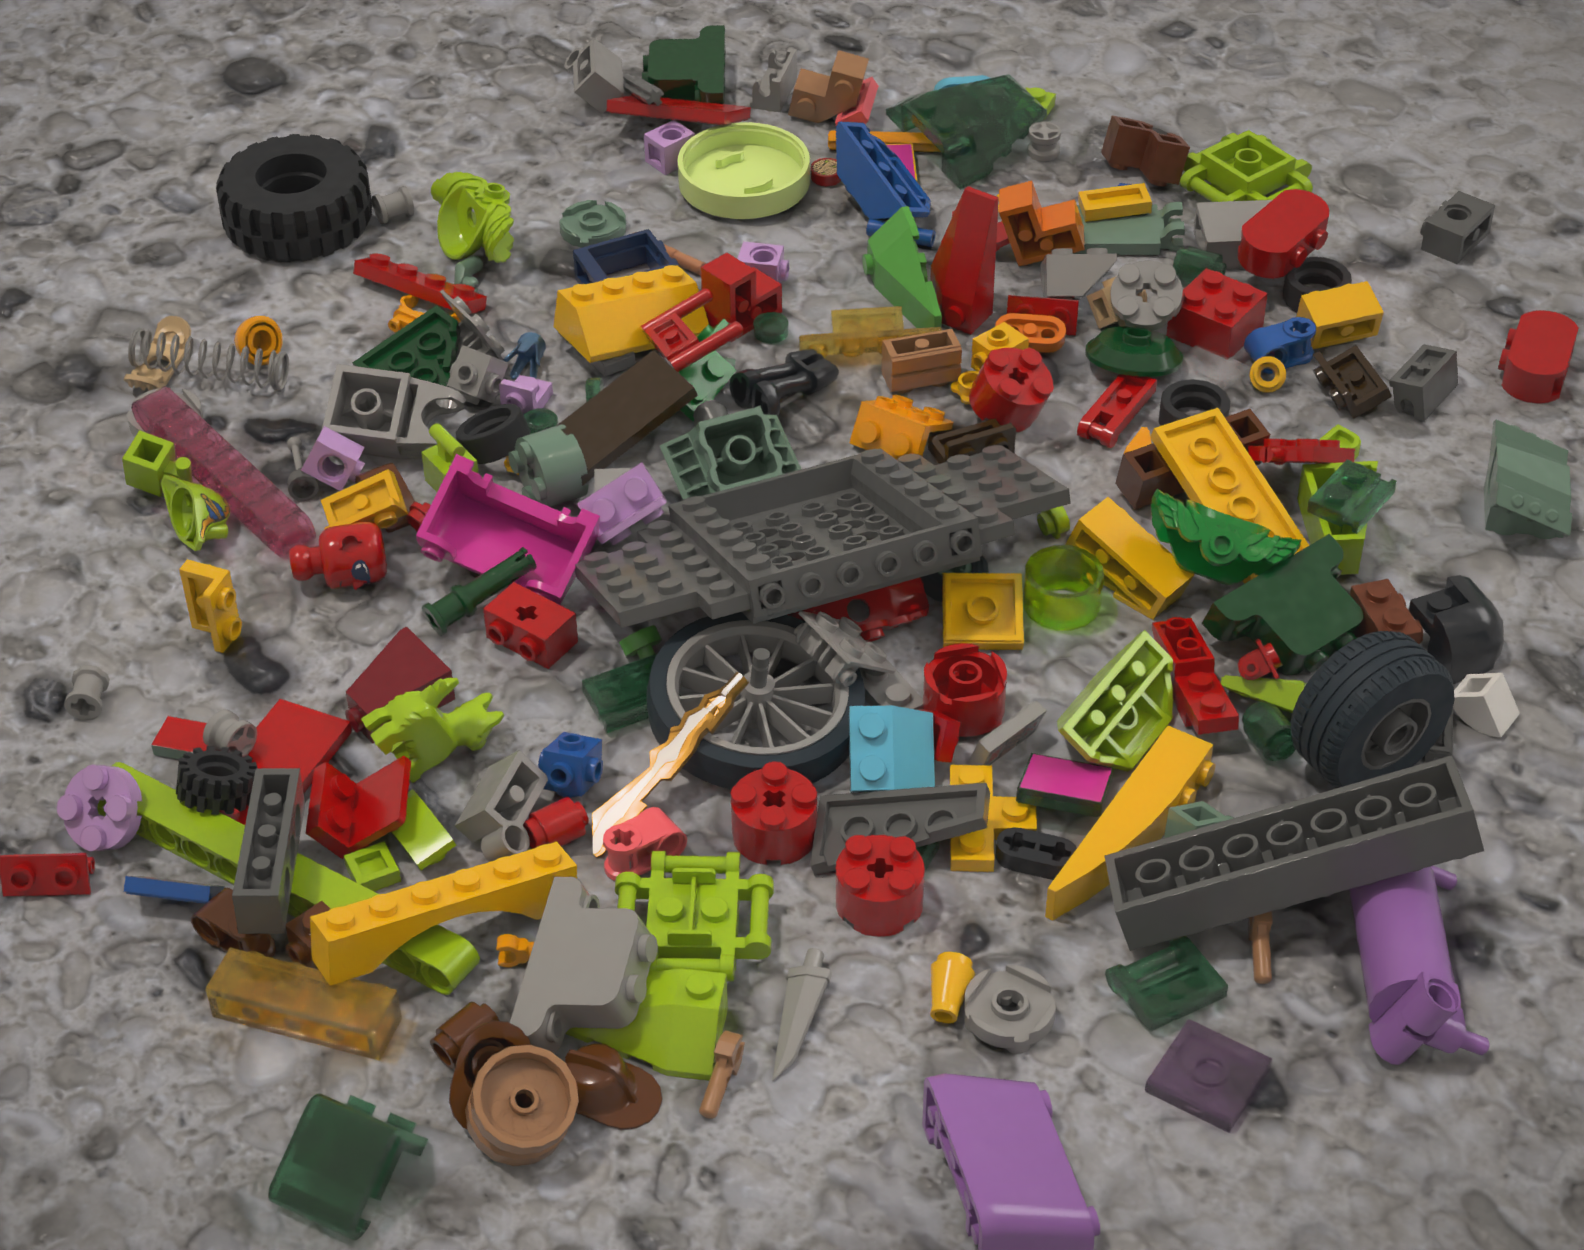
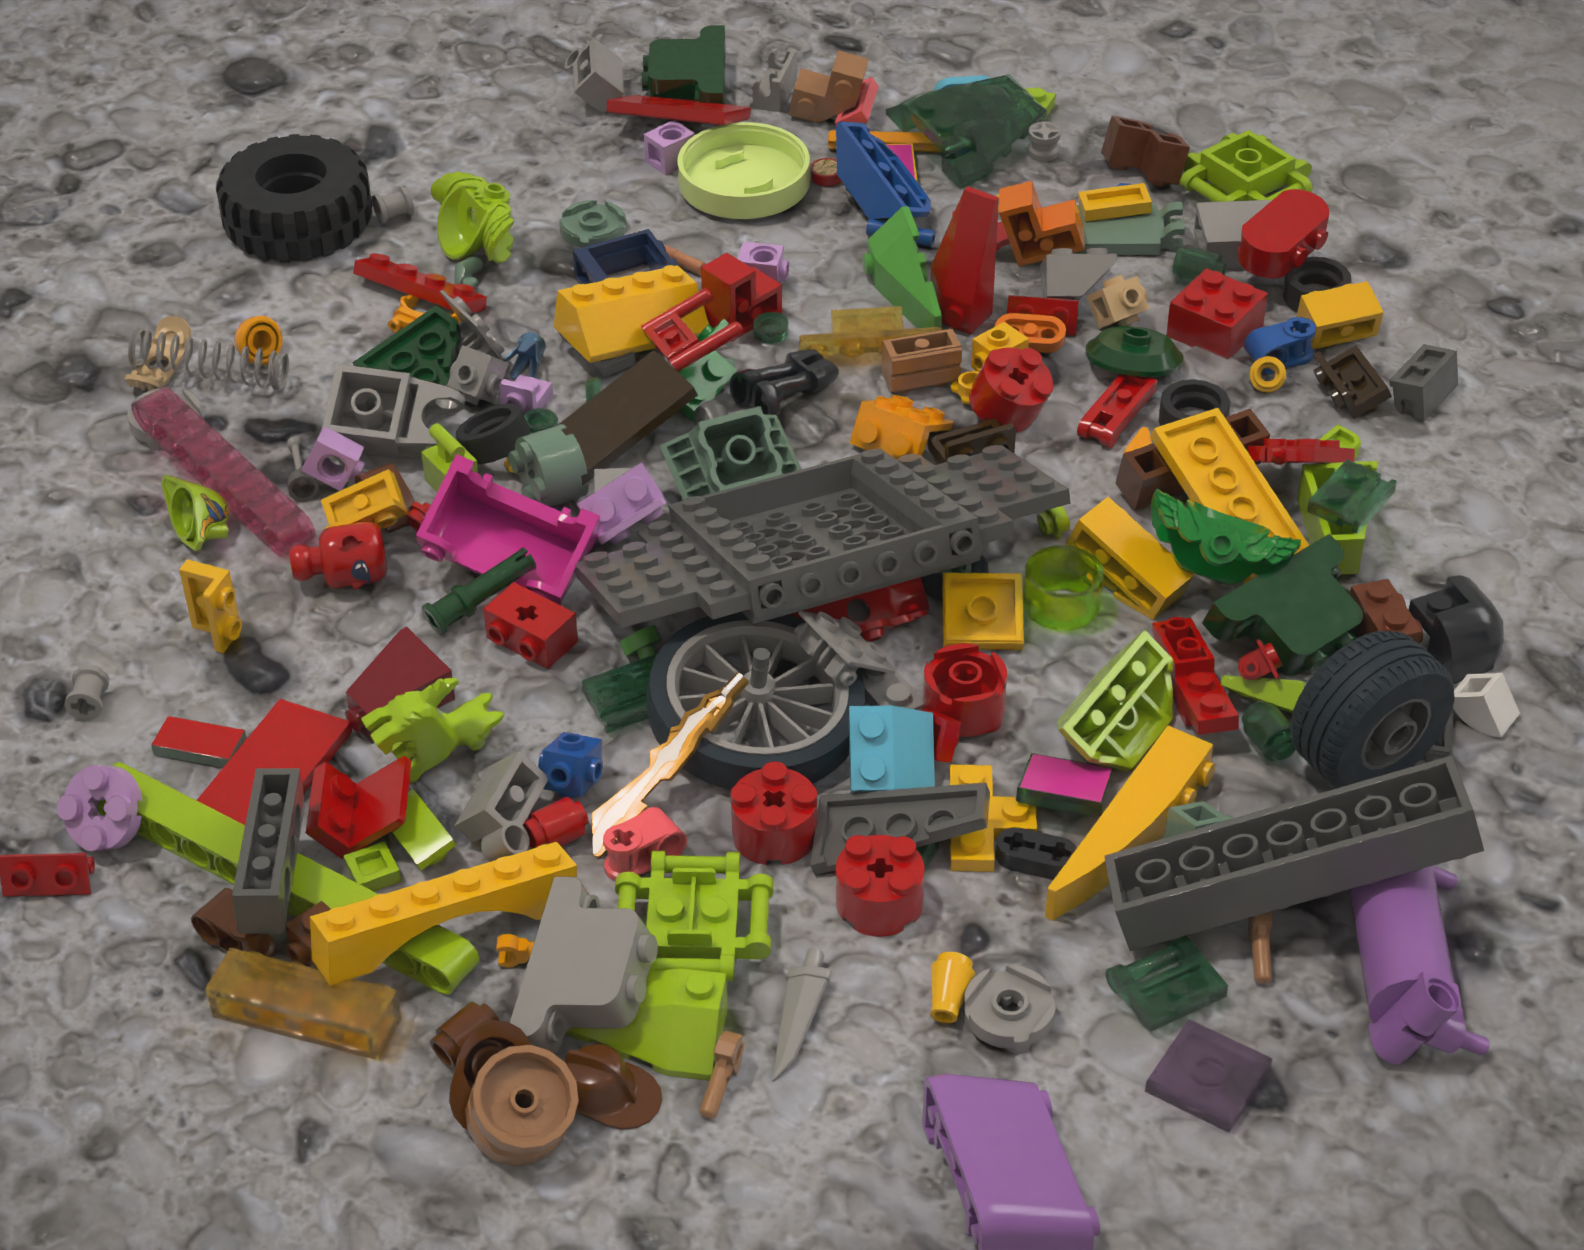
(149, 460): lime brick -> none
(170, 889): blue tile -> none
(215, 780): black tyre -> none
(227, 731): light grey wheel -> none
(340, 1161): clear green piece -> none
(642, 90): dark grey axle -> none
(1008, 735): light grey tile -> none
(1146, 275): light grey plate -> none
(1457, 227): dark grey brick -> none
(1526, 485): sand green slope -> none
(1538, 356): red brick -> none

